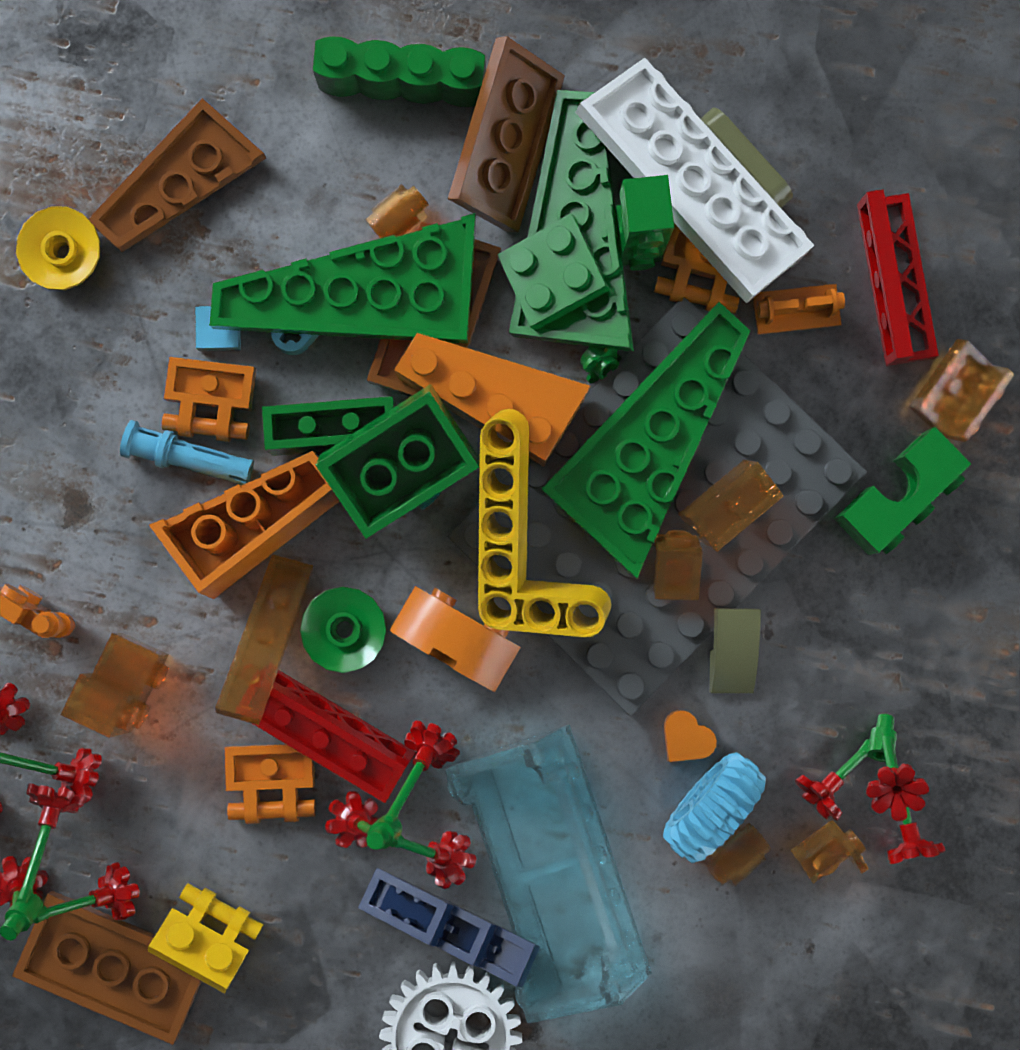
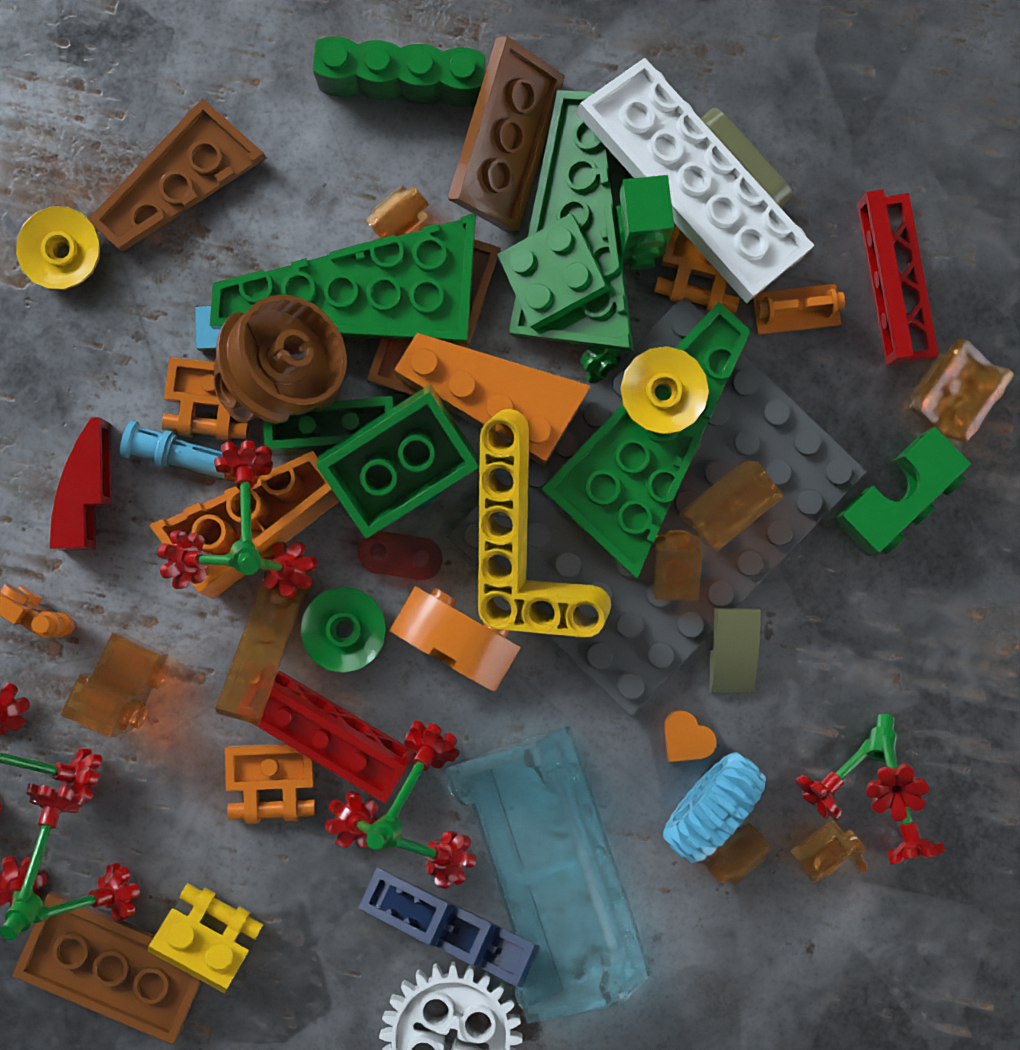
(82, 489): none -> red slope
(188, 561): none -> red plant
(278, 360): none -> dark orange piece
(400, 556): none -> clear red plate
(679, 374): none -> yellow dish

